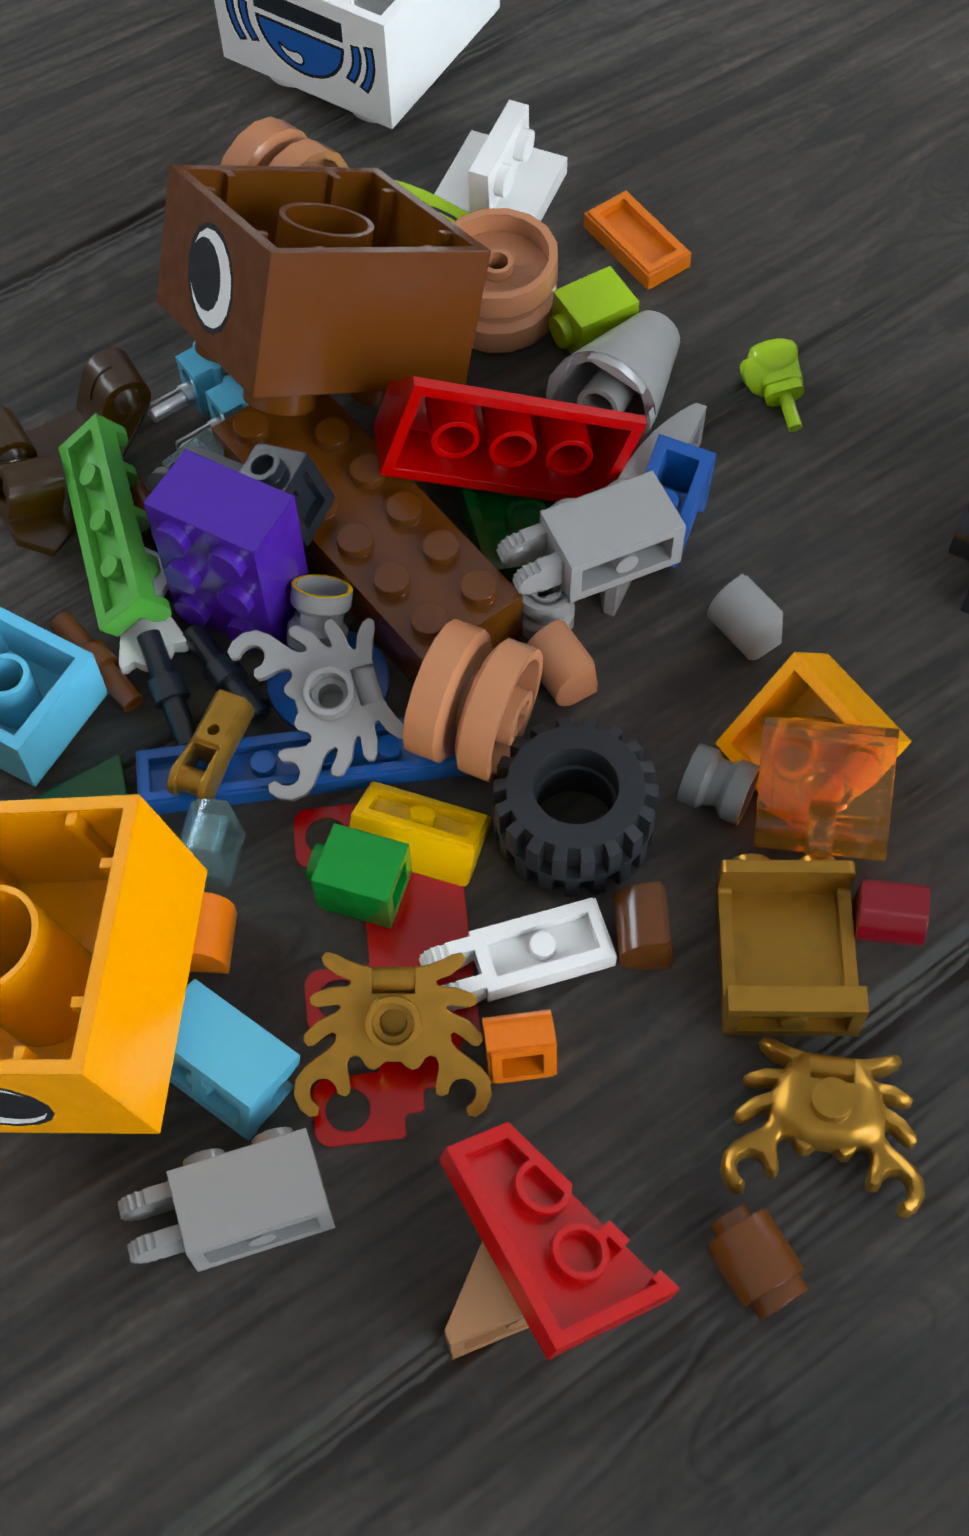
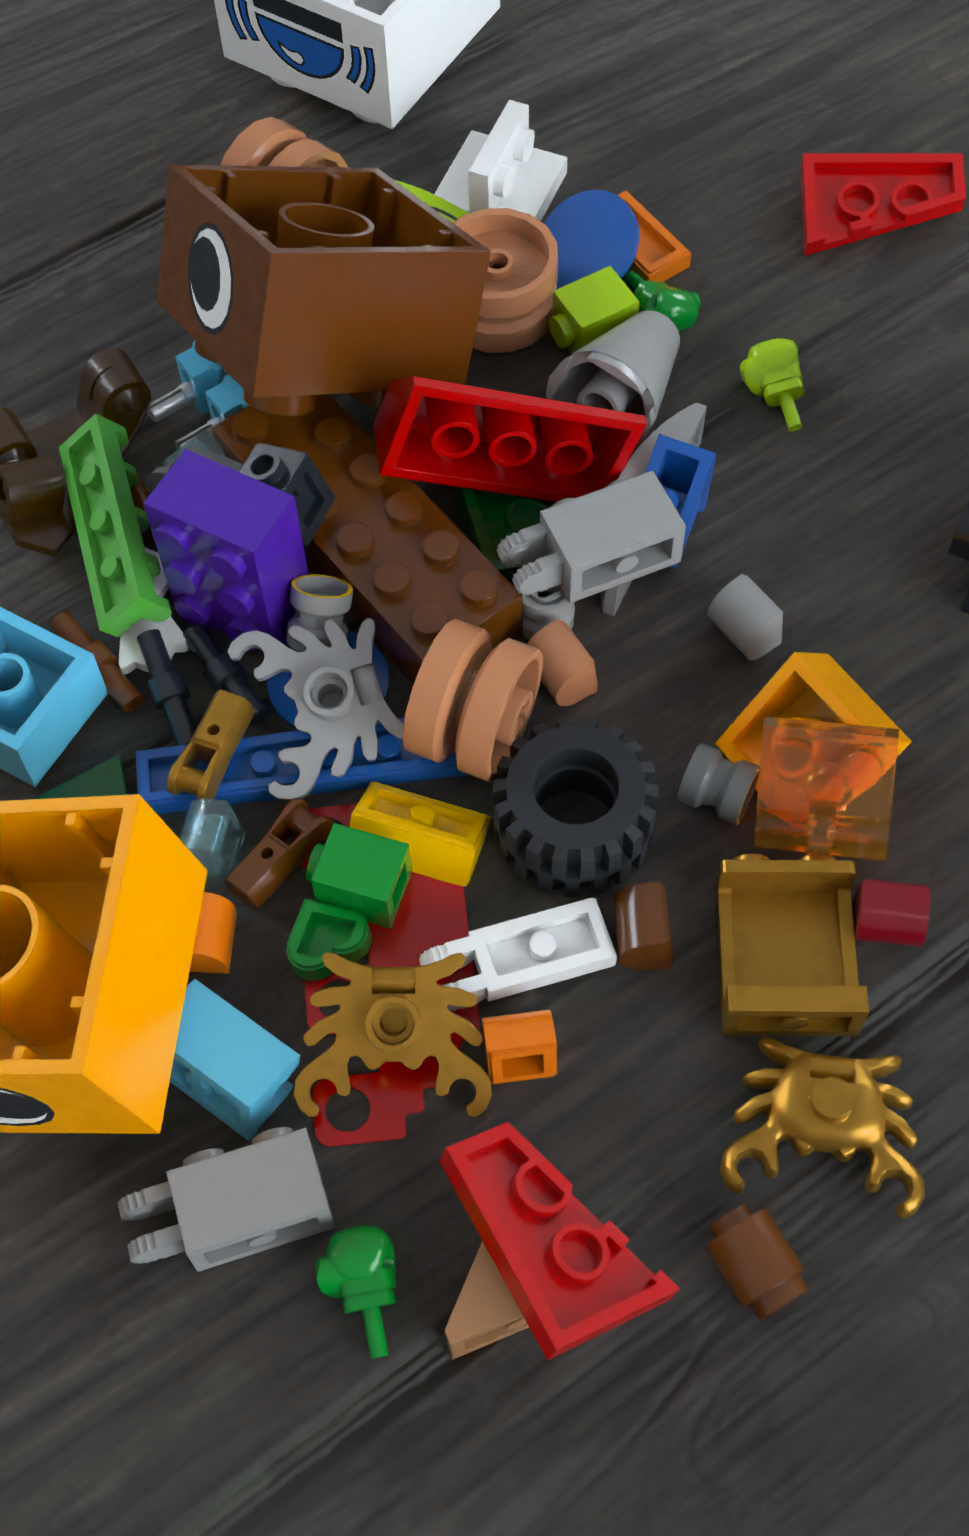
(273, 860): none -> reddish brown bar
(325, 929): none -> green tile
(362, 1273): none -> green piece
(593, 233): none -> blue piece
(674, 302): none -> green piece
(875, 193): none -> red wing

